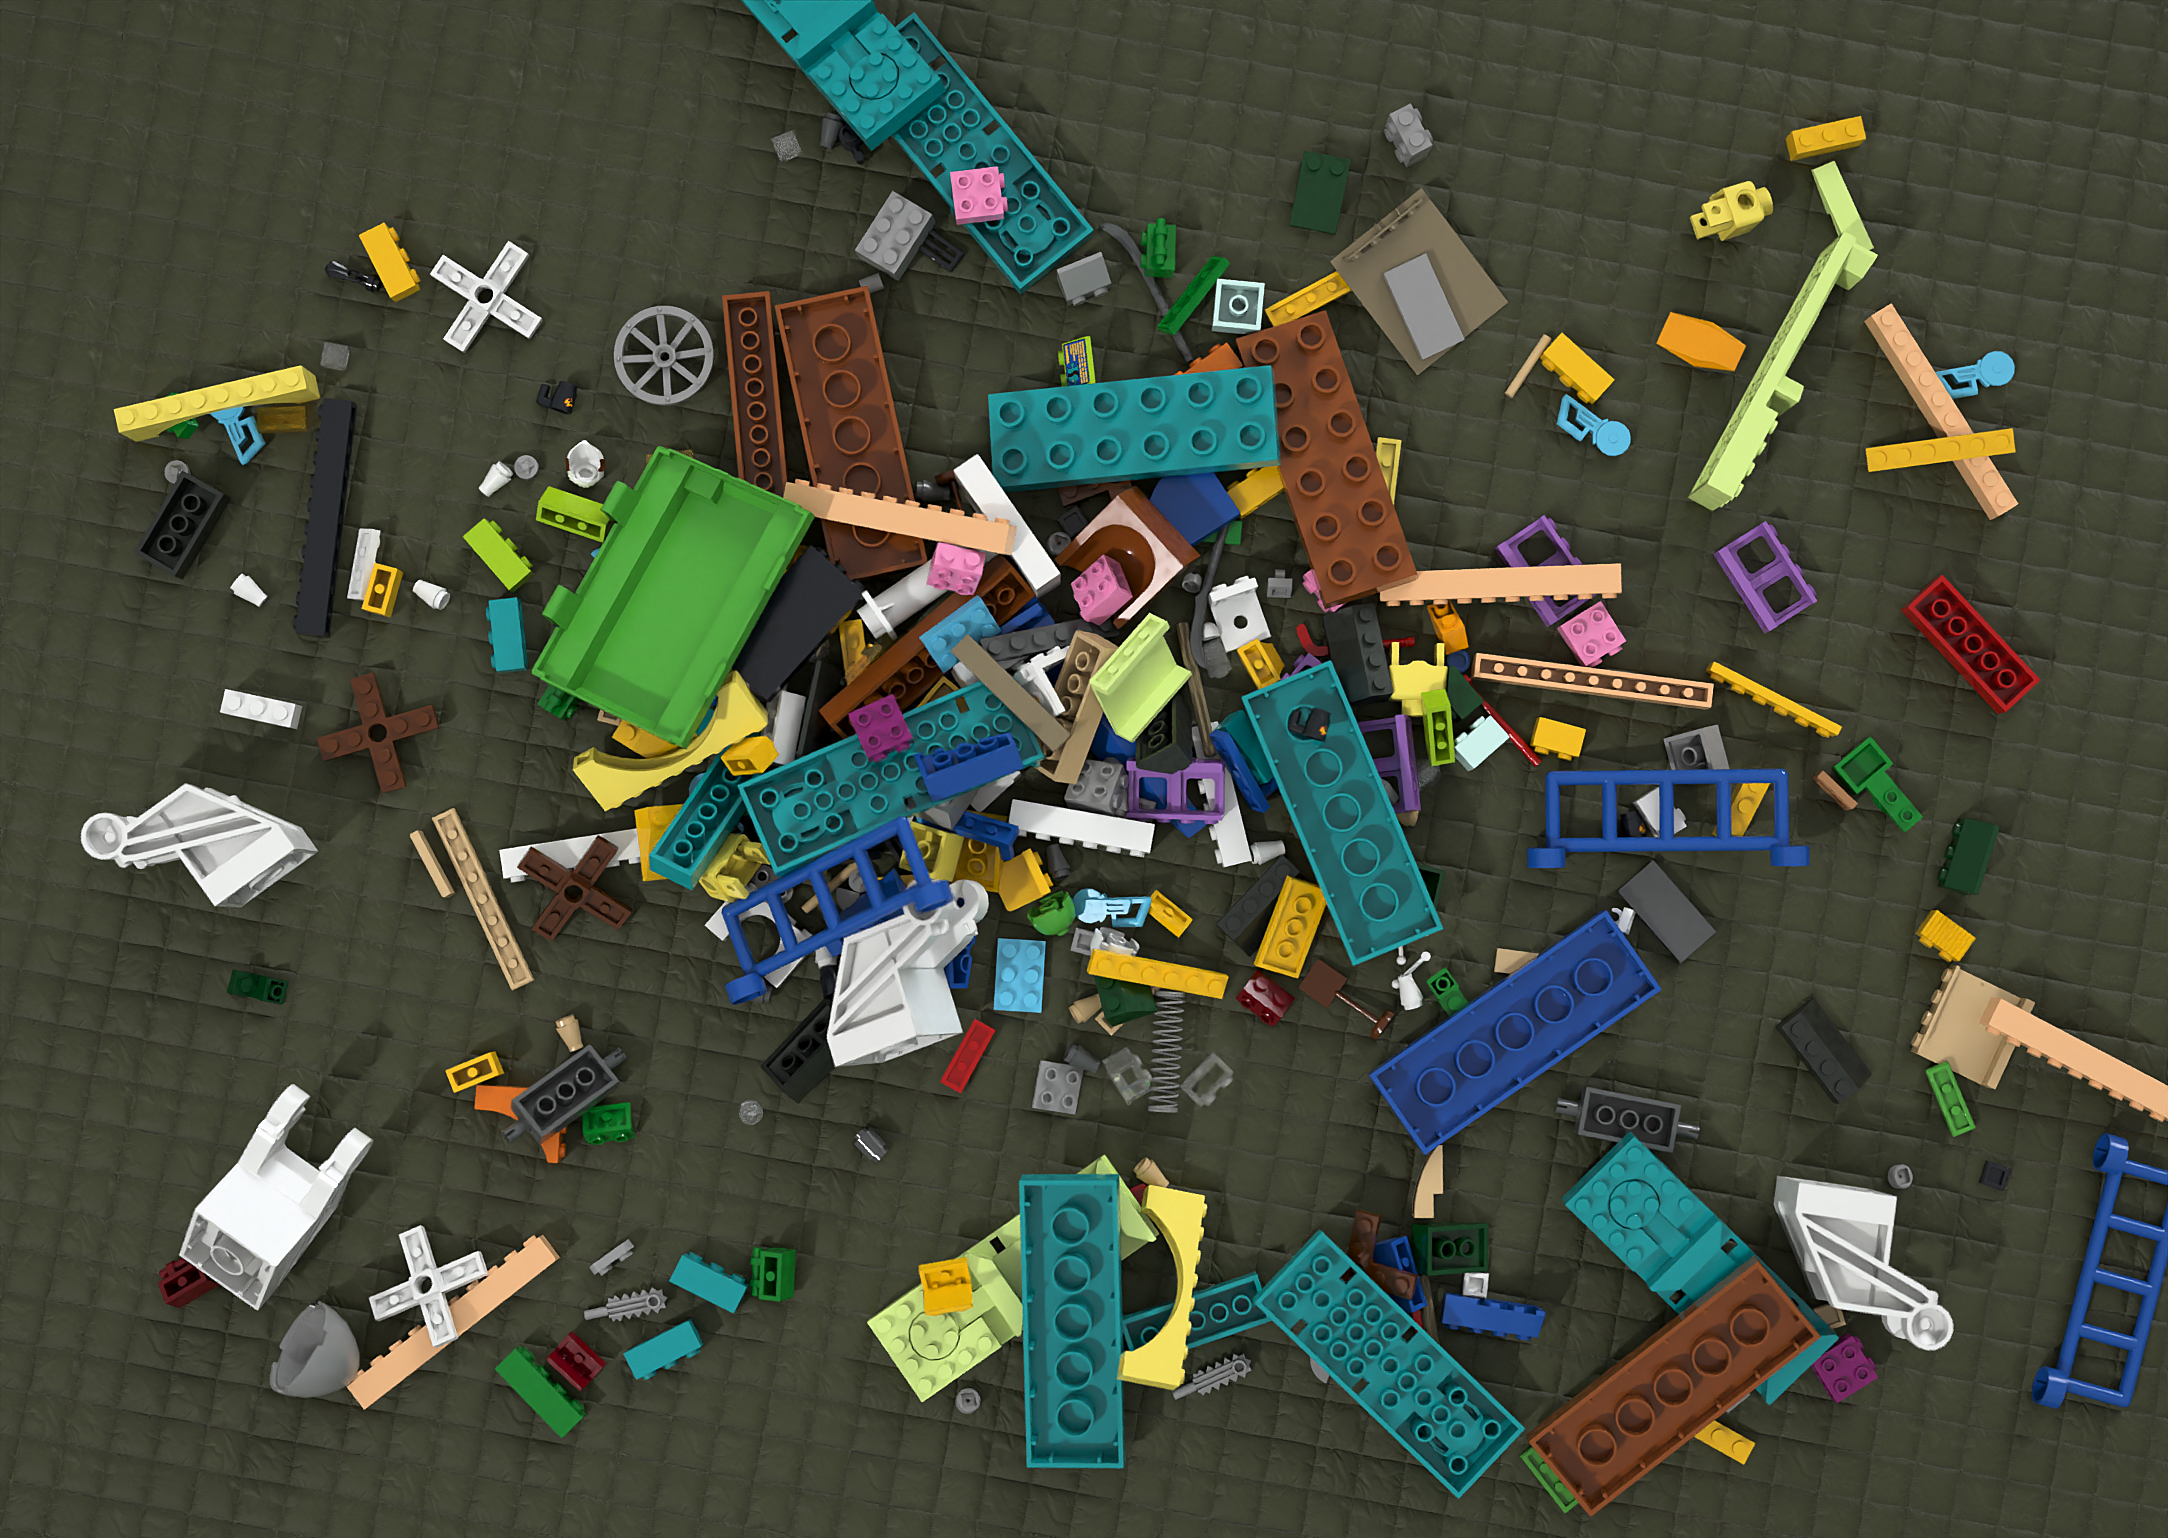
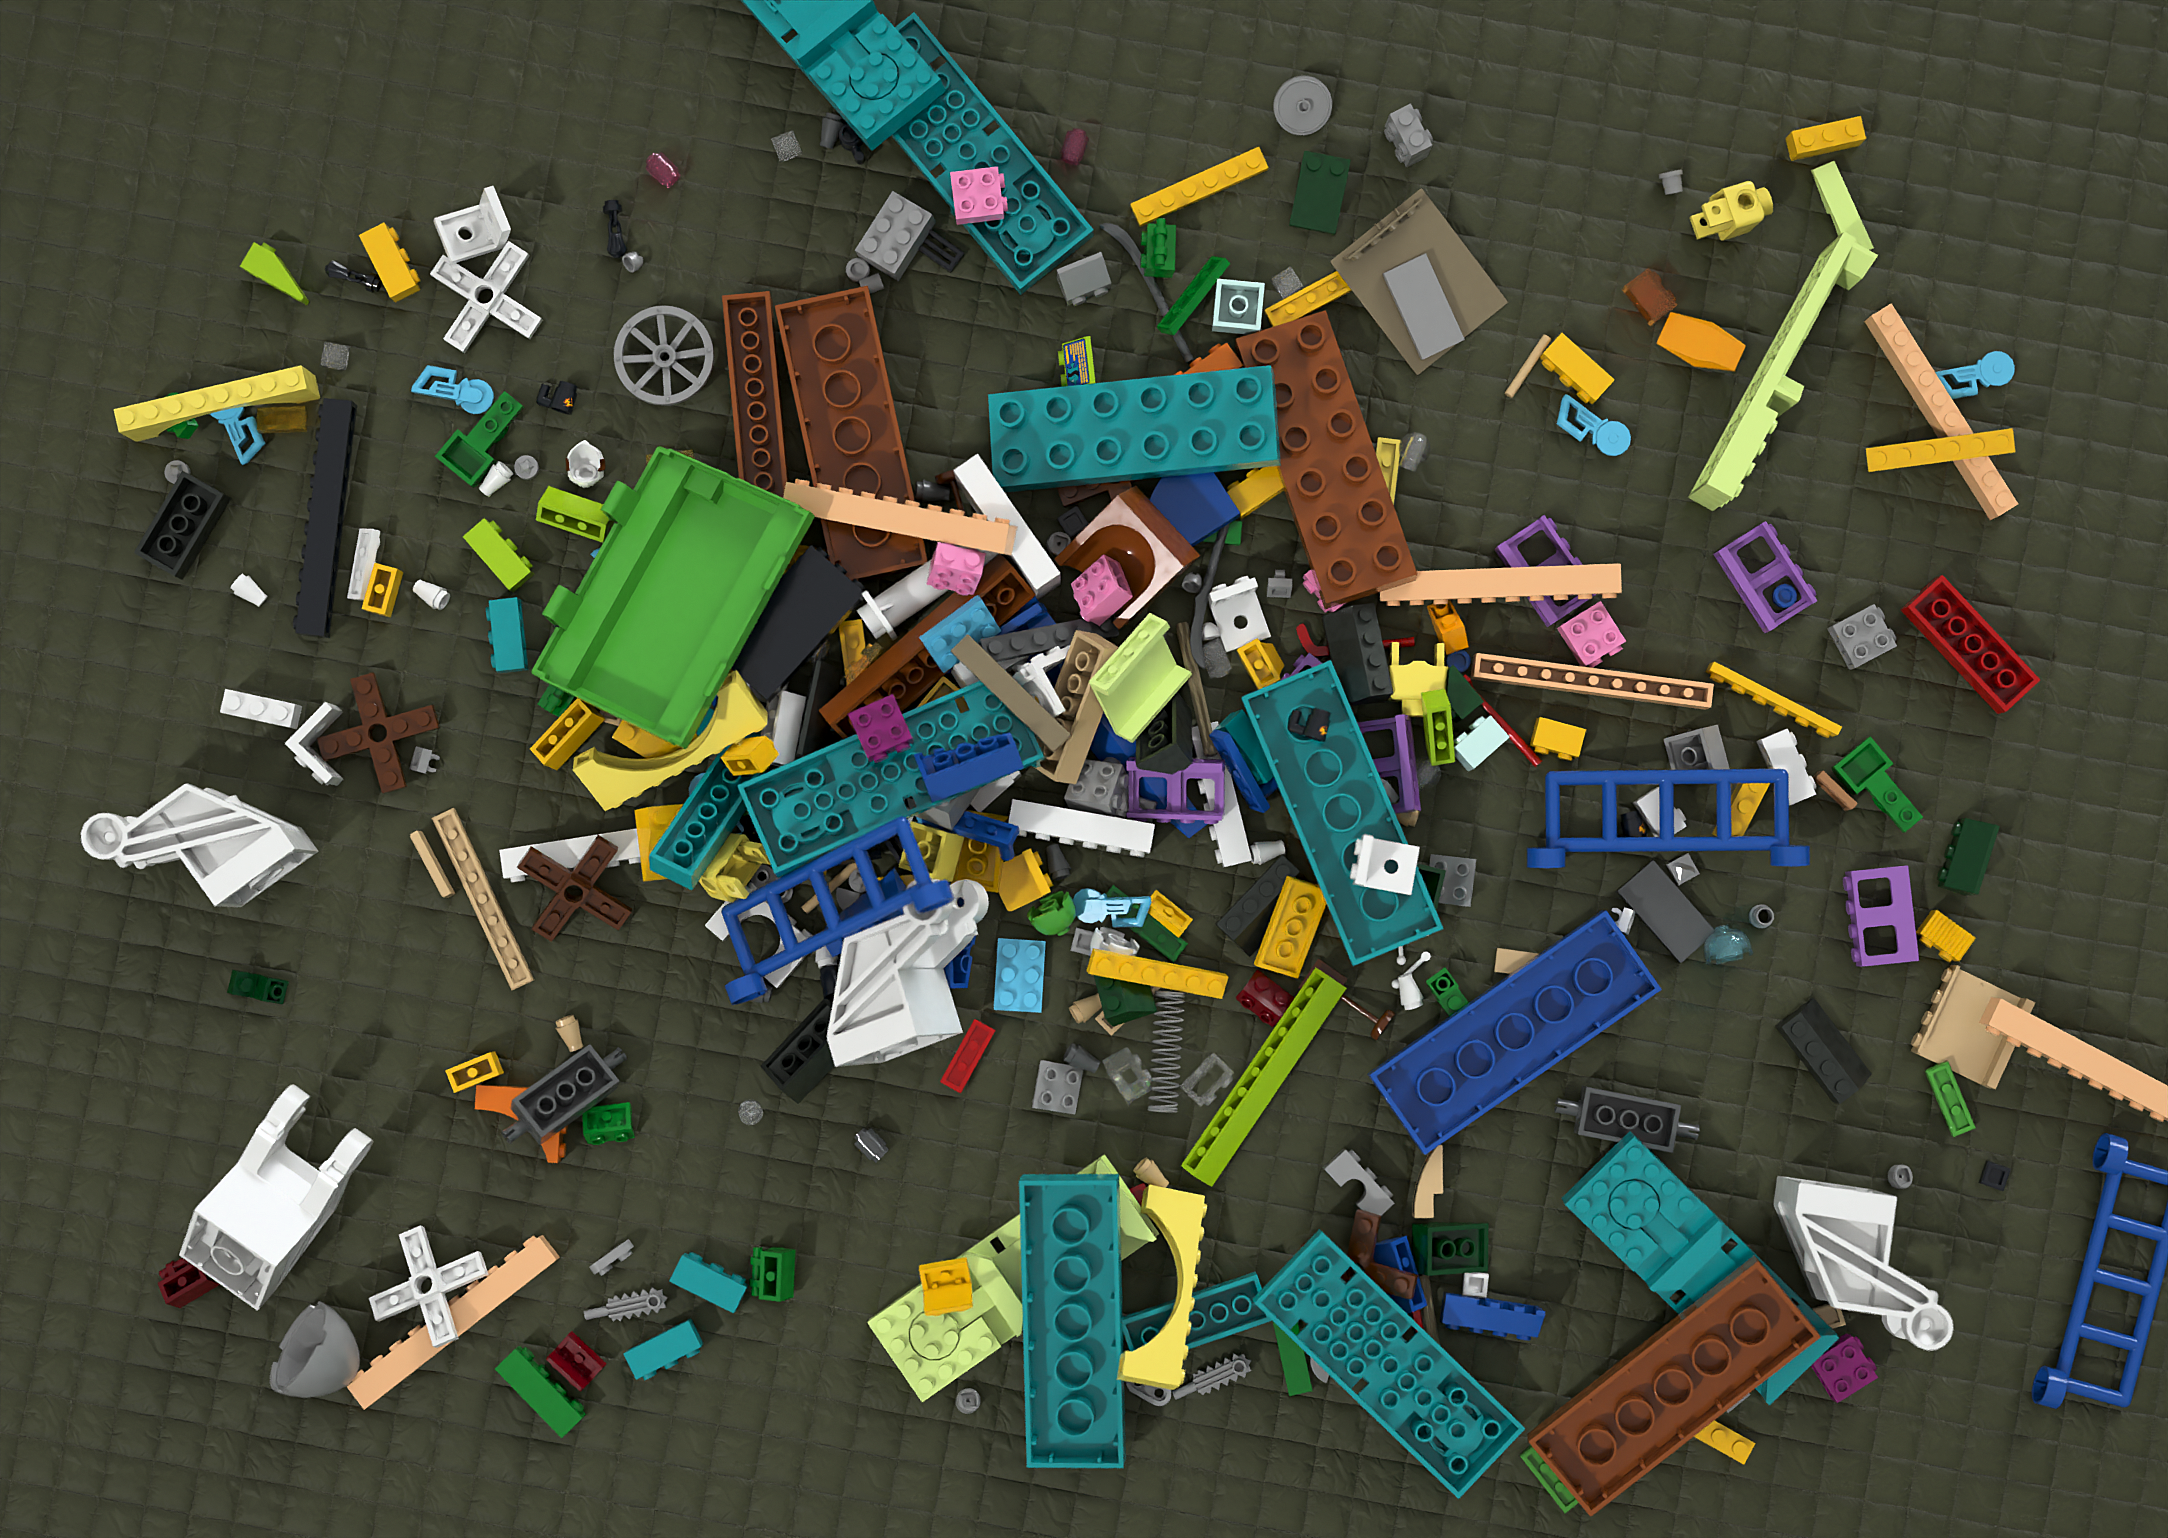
(268, 267): none -> lime slope
(307, 735): none -> white bracket
(421, 760): none -> light grey tile
(468, 454): none -> green plate
(472, 395): none -> medium azure piece
(484, 222): none -> white bracket
(567, 734): none -> yellow brick
(615, 243): none -> black piece
(632, 261): none -> light grey hinge
(662, 169): none -> clear pink brick
(857, 269): none -> light grey tile
(1074, 146): none -> clear pink brick
(1147, 1393): none -> light grey plate
(1153, 930): none -> green tile
(1199, 186): none -> yellow plate
(1263, 1077): none -> lime brick
(1286, 283): none -> clear plate
(1293, 1362): none -> green tile
(1302, 105): none -> light grey shield
(1346, 1167): none -> light grey arch
(1371, 860): none -> white bracket
(1414, 450): none -> clear piece
(1458, 879): none -> light grey hinge
(1650, 296): none -> clear orange brick
(1672, 181): none -> light grey piece
(1682, 869): none -> light grey tile
(1726, 945): none -> clear light blue cylinder
(1753, 916): none -> light grey piece
(1781, 753): none -> white brick
(1784, 596): none -> blue tile
(1862, 636): none -> light grey brick
(1897, 914): none -> medium lavender window

